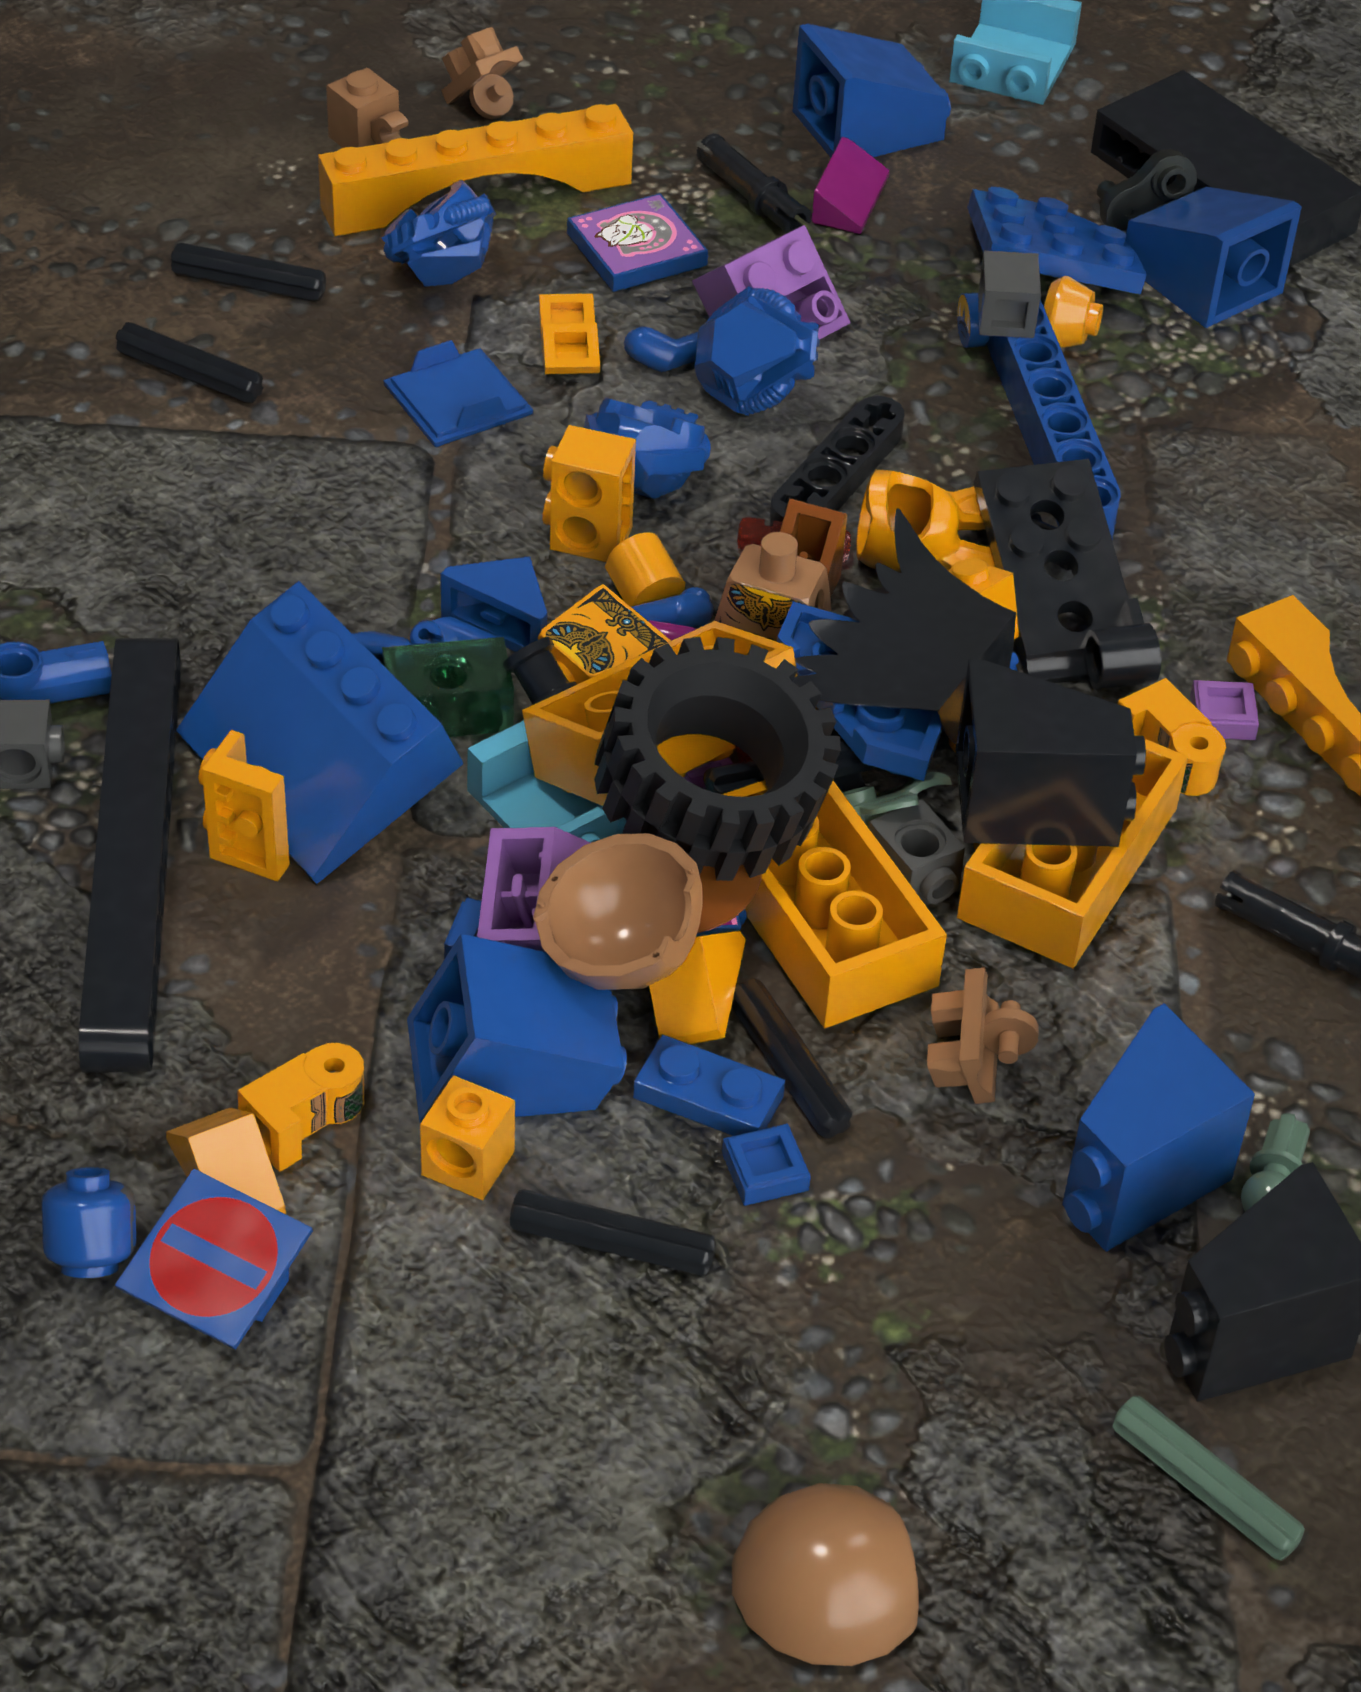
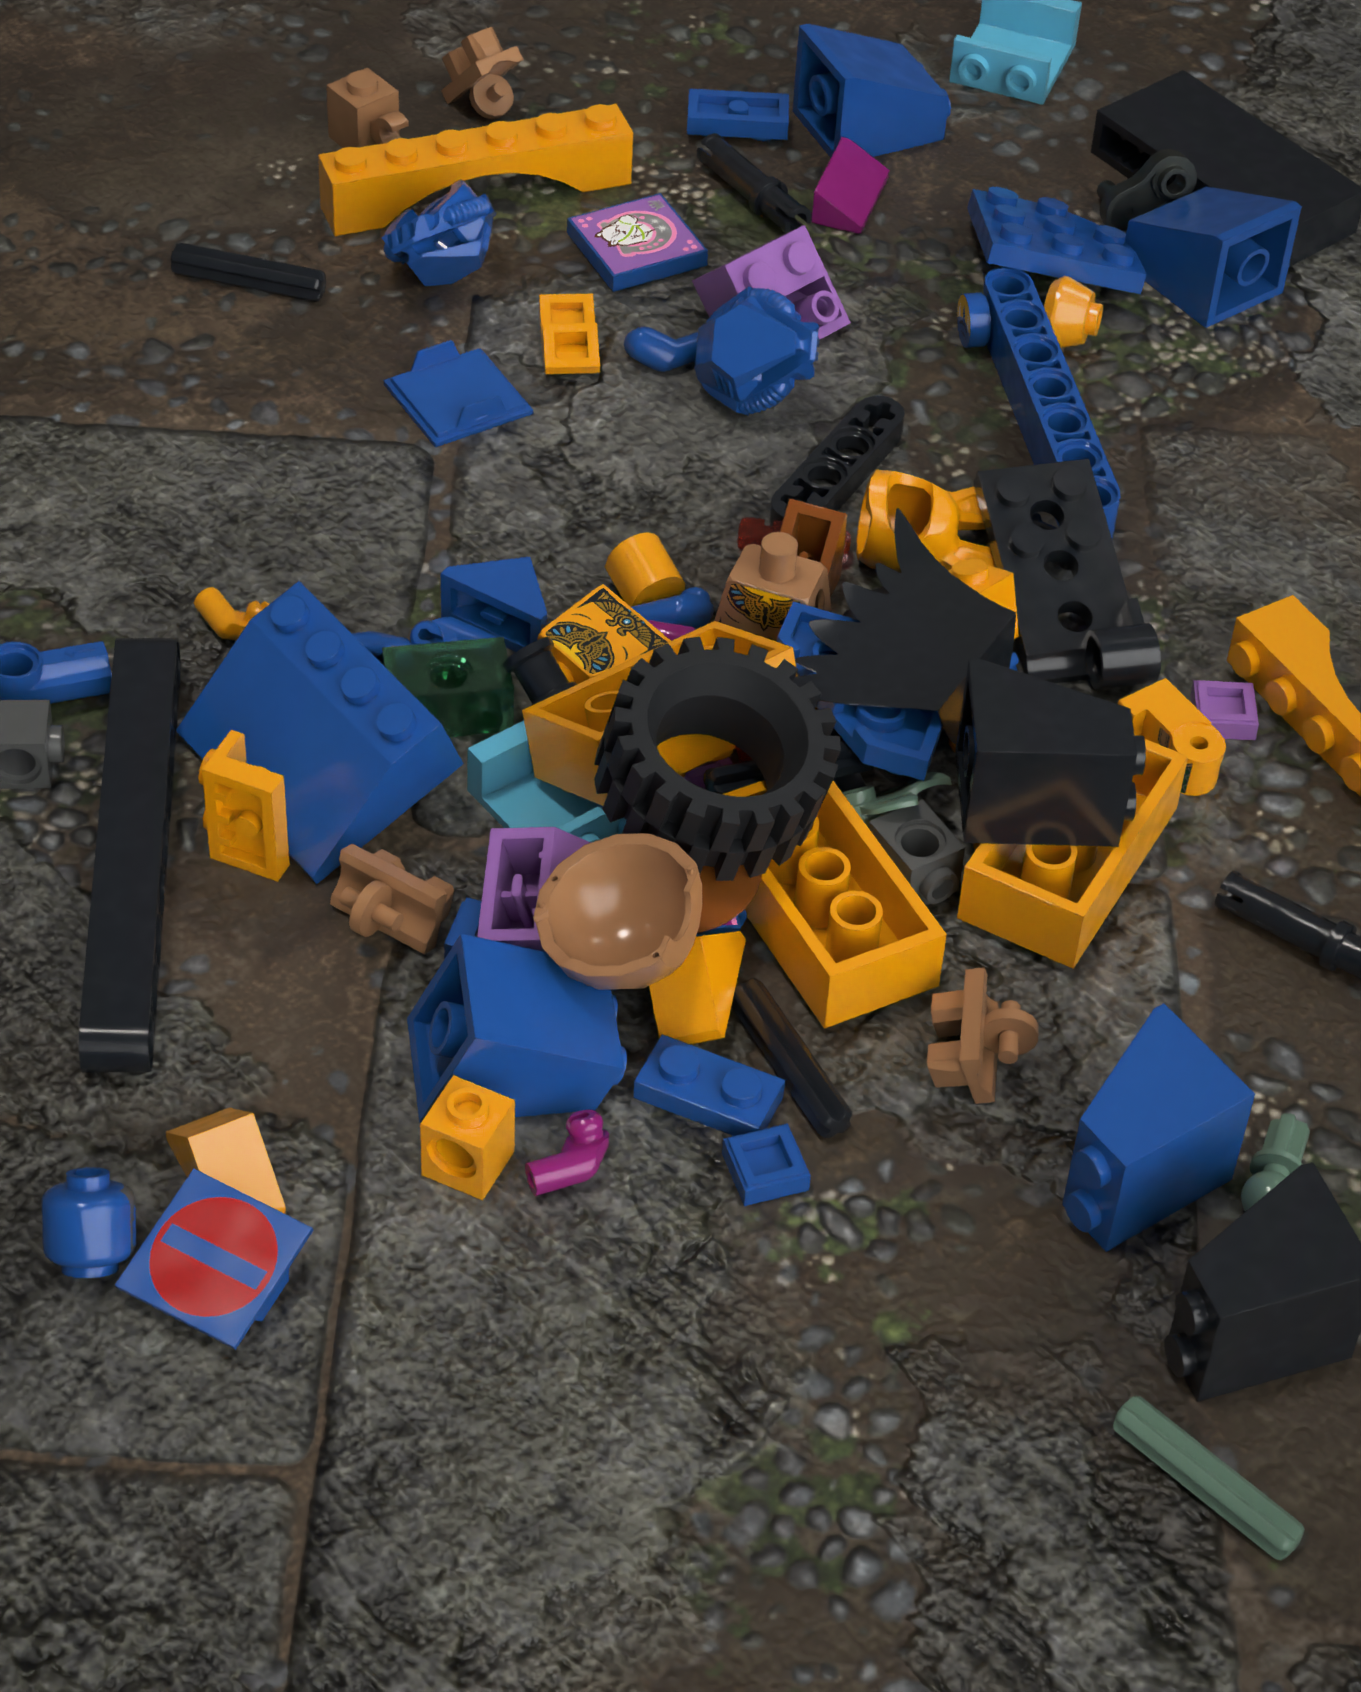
(189, 362): black axle -> none
(221, 615): none -> light orange arm
(304, 1098): light orange leg -> none
(389, 899): none -> medium nougat hips
(578, 1157): none -> magenta arm
(589, 492): light orange brick -> none
(612, 1232): black axle -> none
(666, 442): blue helmet -> none
(738, 114): none -> blue plate
(827, 1576): medium nougat cylinder -> none
(1009, 294): dark grey brick -> none

